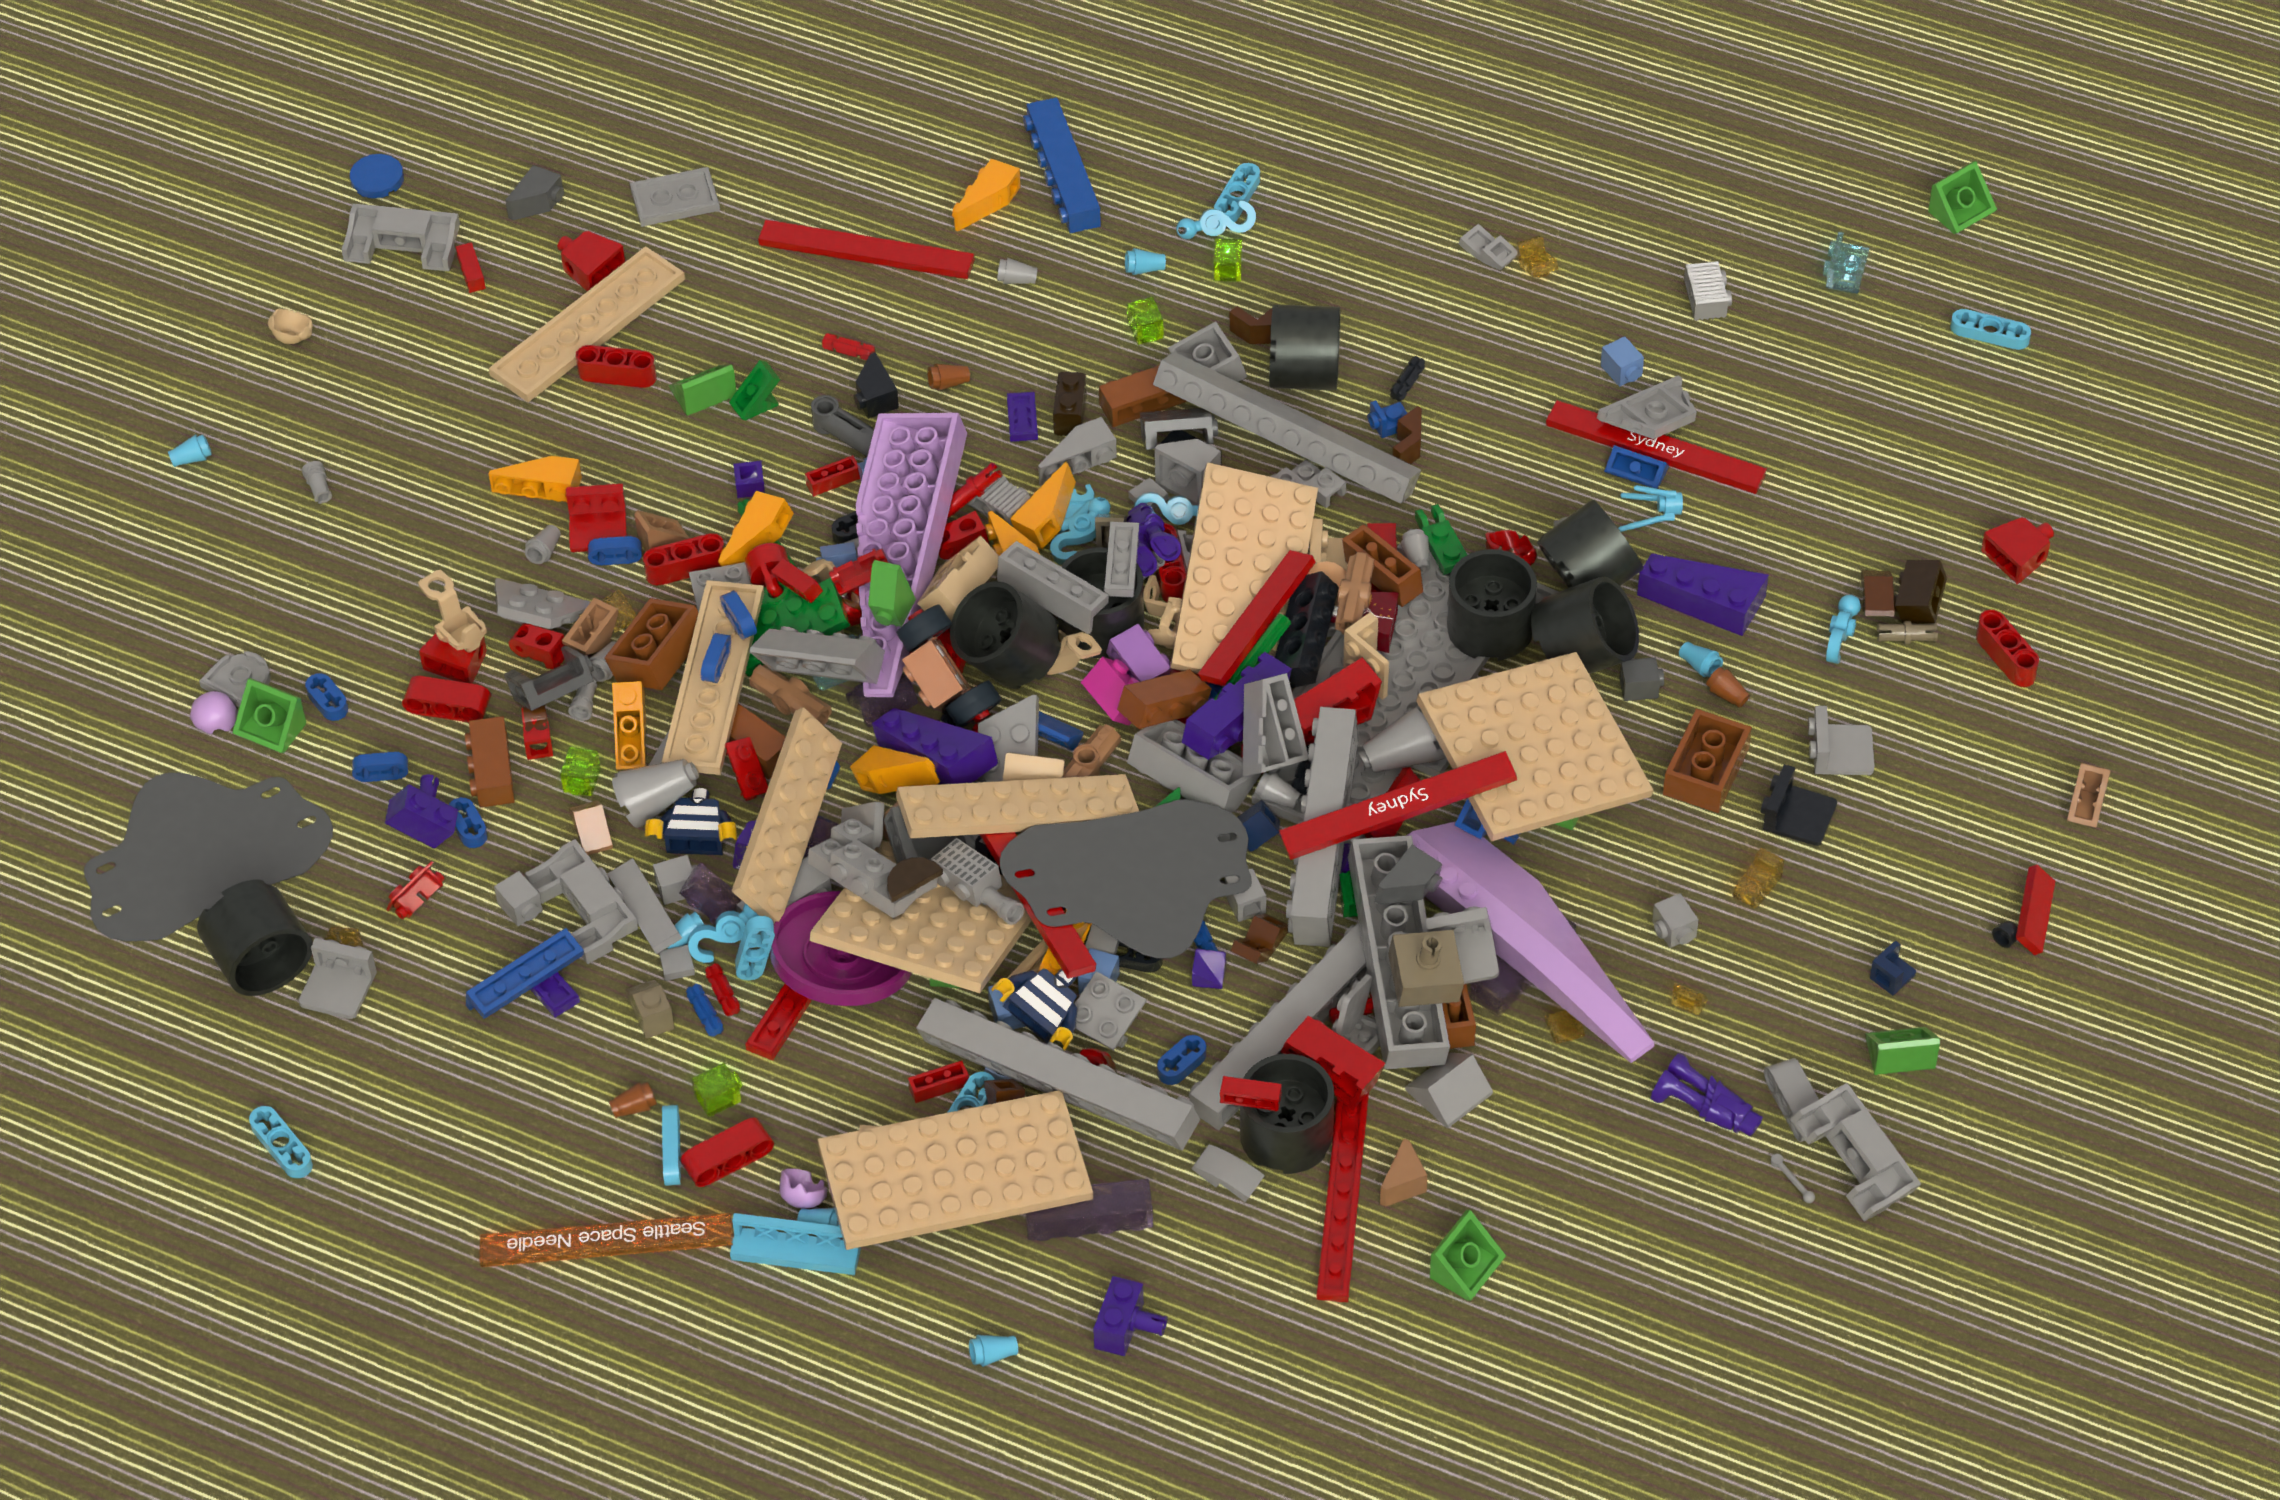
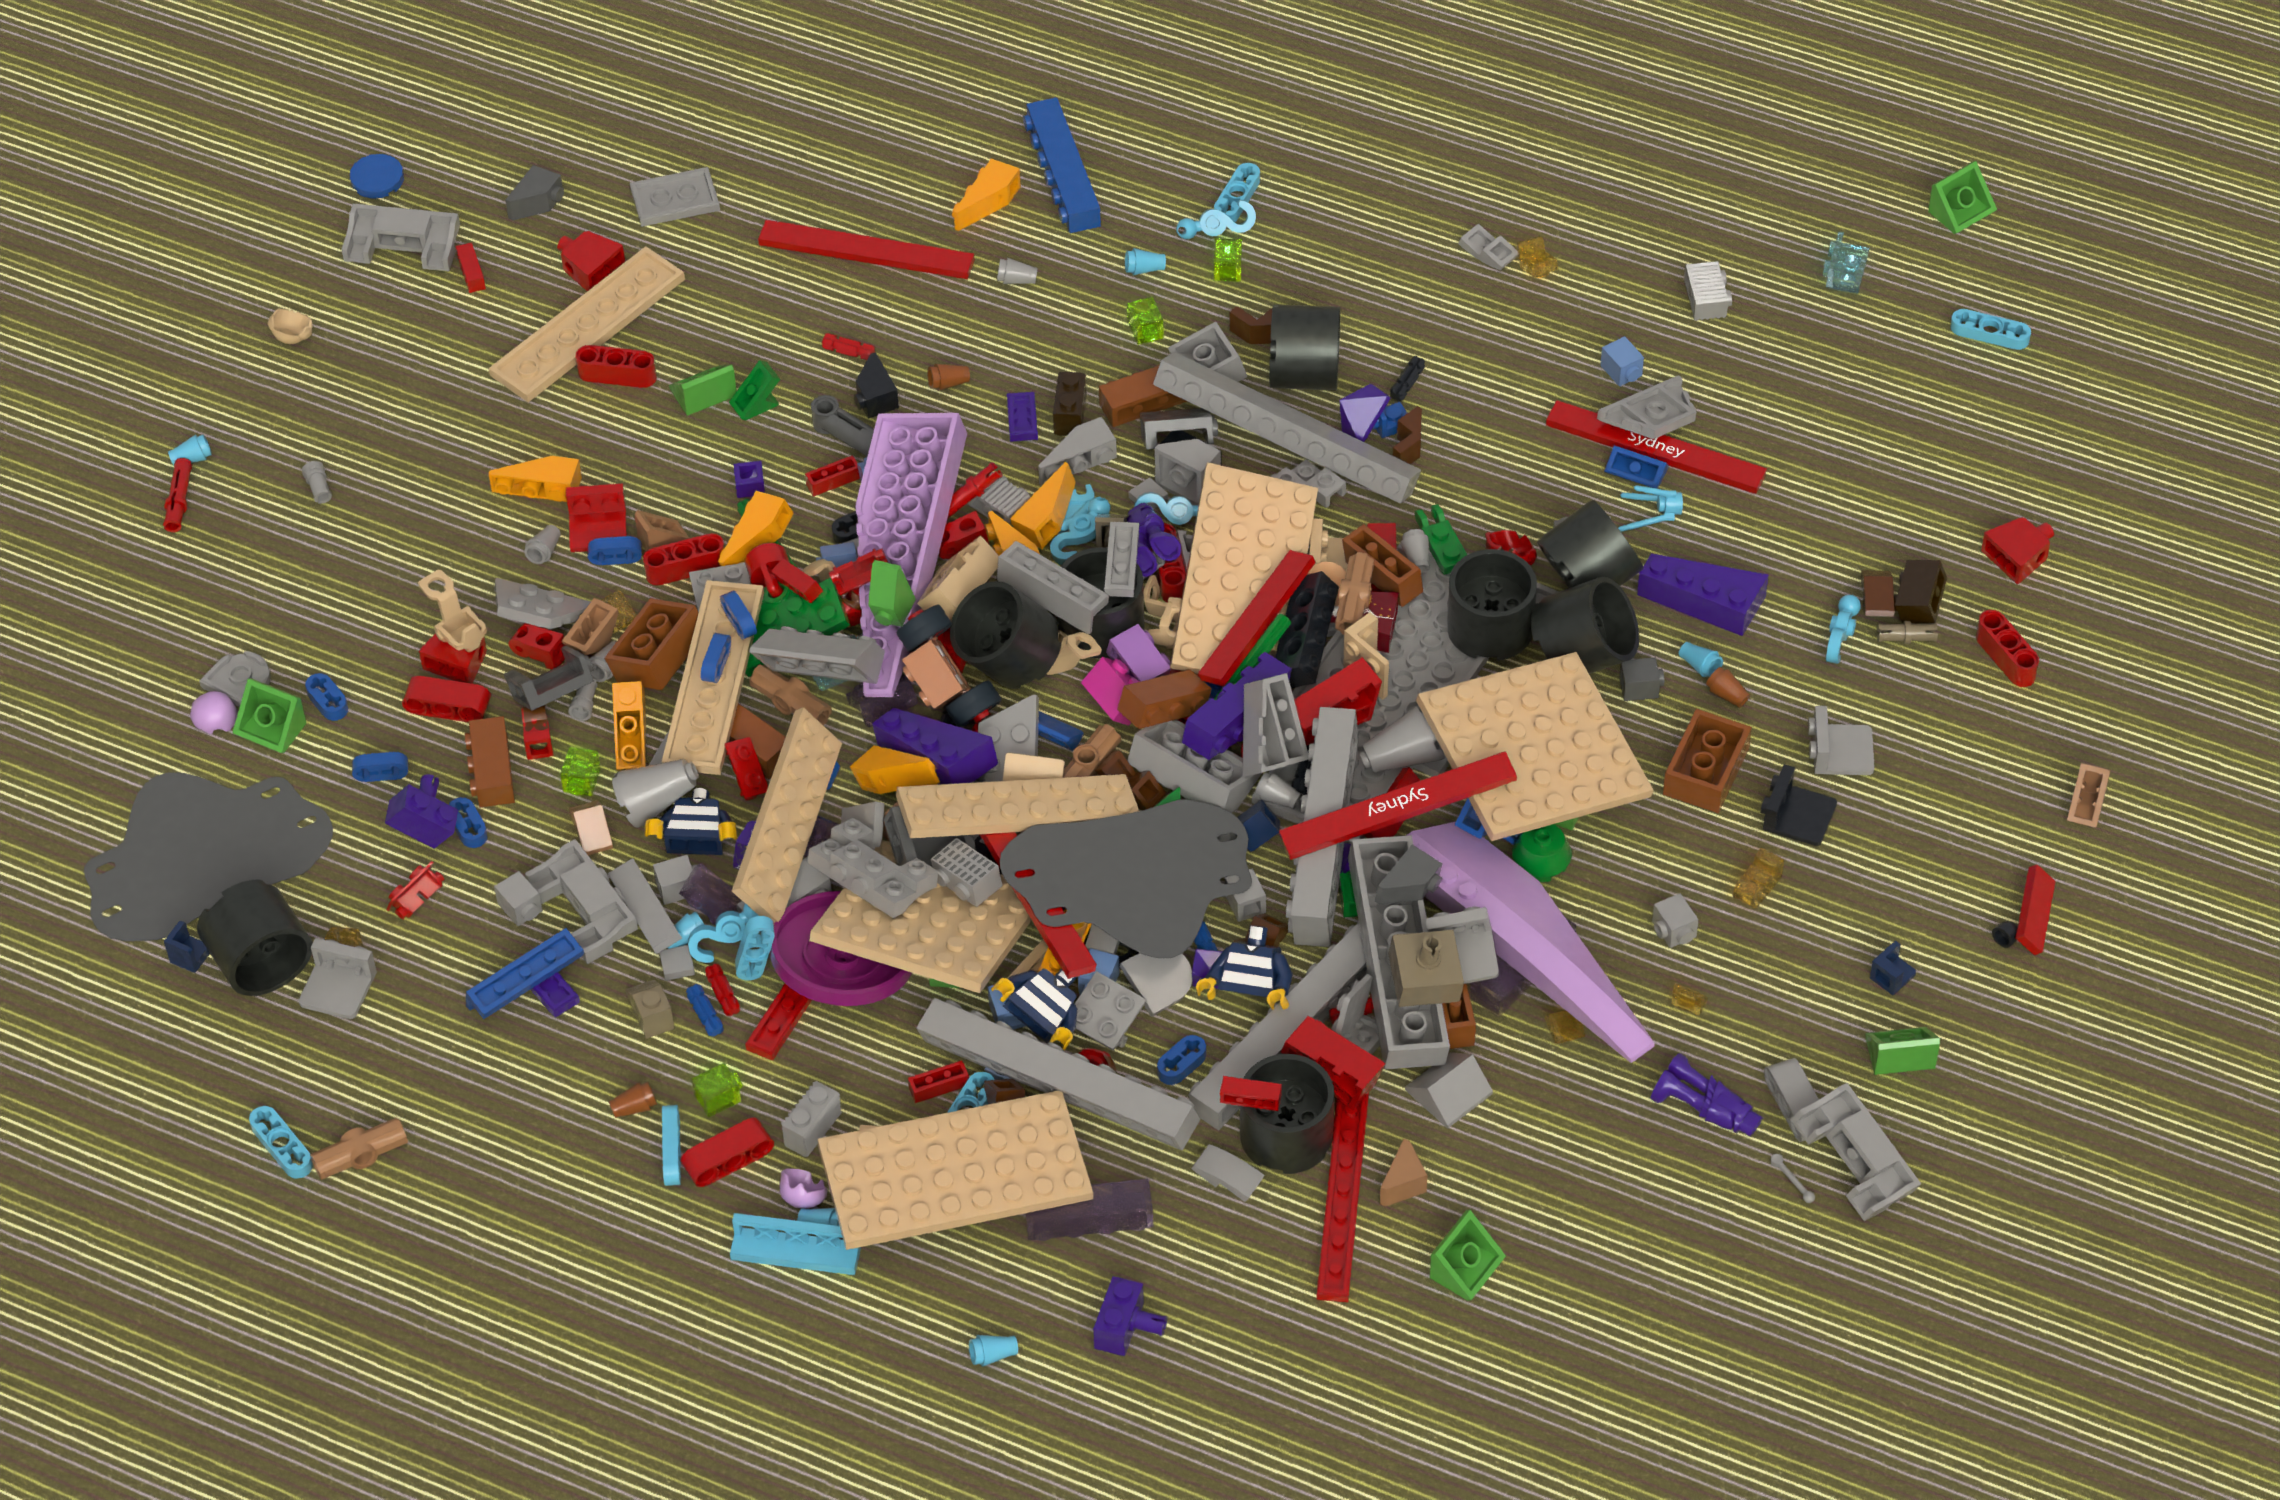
(176, 502): none -> red pin
(184, 949): none -> dark blue panel
(358, 1148): none -> medium nougat piece
(606, 1239): clear orange tile -> none
(811, 1118): none -> light grey brick
(911, 875): dark brown tile -> none
(1006, 907): light grey pin -> none
(1143, 784): none -> reddish brown slope
(1158, 980): none -> light grey tile
(1250, 970): none -> torso
(1362, 410): none -> slope
(1542, 852): none -> green cone

